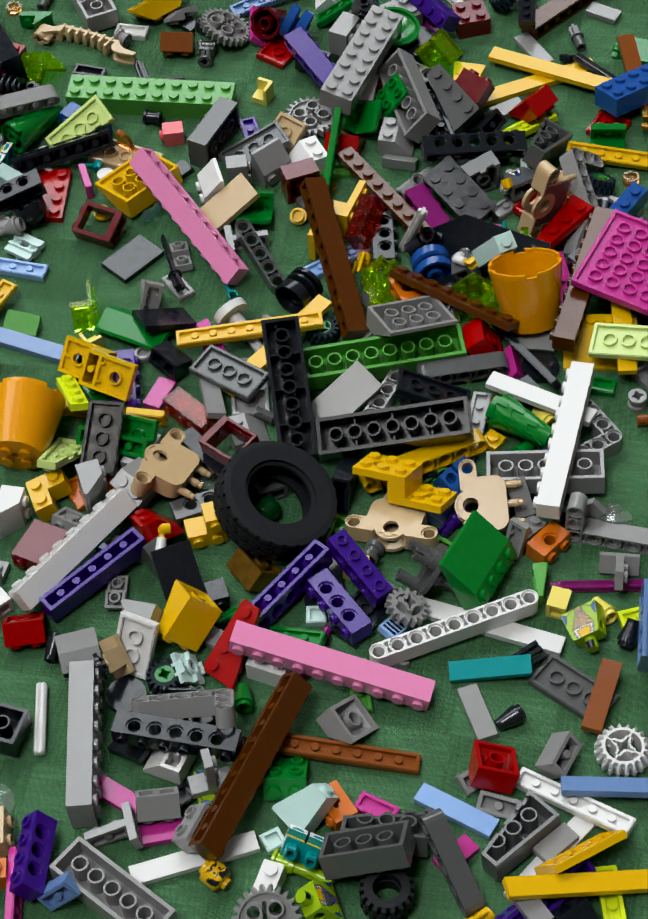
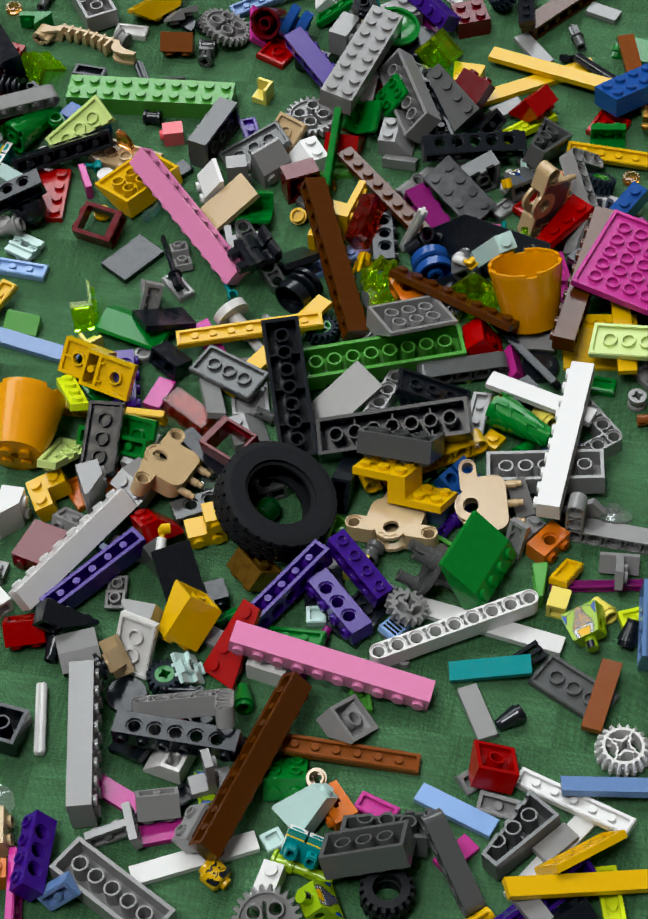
(55, 120): none -> green cone
(57, 618): none -> black slope
(251, 251): none -> black hips
(297, 258): none -> black tile
(313, 774): none -> tan cone
(400, 445): none -> dark grey wedge
(558, 755): light grey brick -> none
(566, 573): none -> yellow tile

